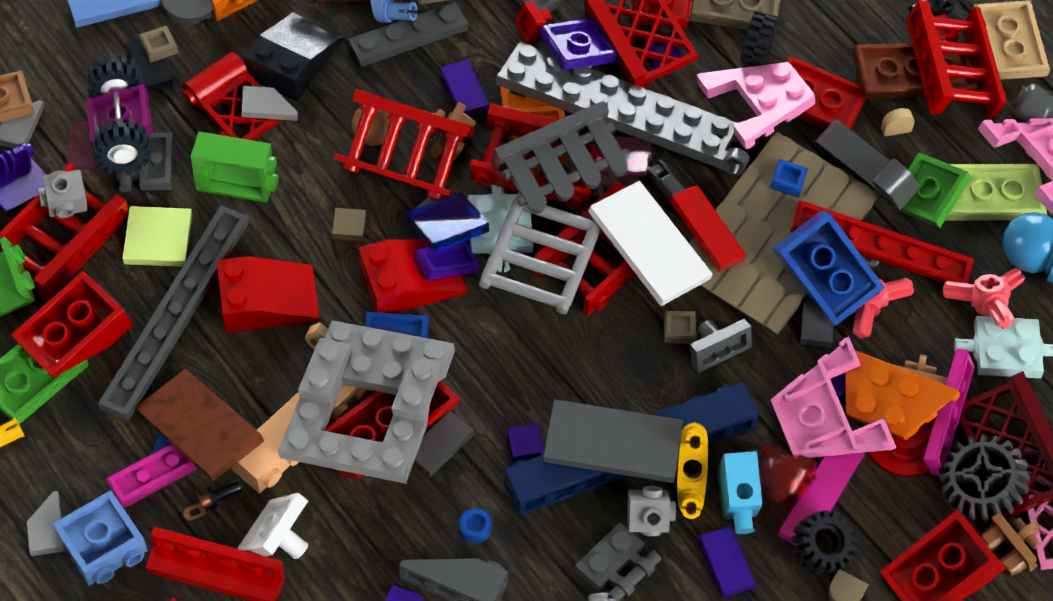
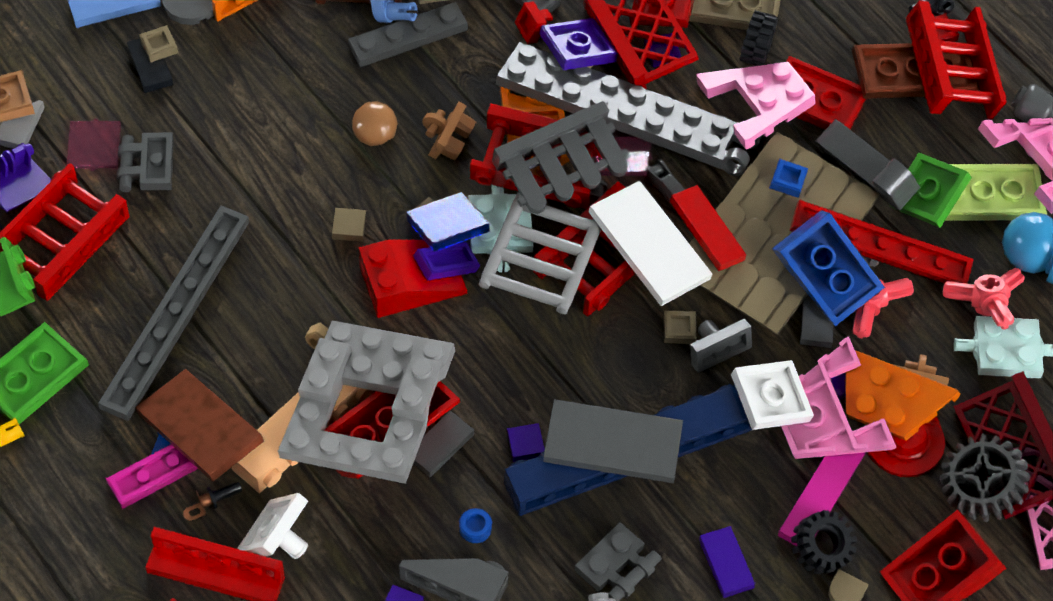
(40, 529): light grey tile -> none
(63, 193): light grey brick -> none
(72, 326): red slope -> none
(101, 538): medium blue plate -> none
(118, 115): plate -> none
(157, 236): yellowish green tile -> none
(215, 86): red piece -> none
(233, 180): bright green window -> none
(266, 104): light grey tile -> none
(266, 293): red slope -> none
(290, 54): black slope -> none
(398, 115): red fence -> none
(401, 323): blue tile -> none
(464, 87): dark purple tile -> none
(650, 511): light grey brick -> none
(692, 487): yellow connector -> none
(740, 489): medium azure torso -> none
(772, 395): none -> white tile
(785, 474): clear red cone -> none
(897, 122): tan tile -> none
(949, 415): dark pink tile -> none
(1015, 39): tan tile -> none
(1020, 556): medium nougat hips -> none

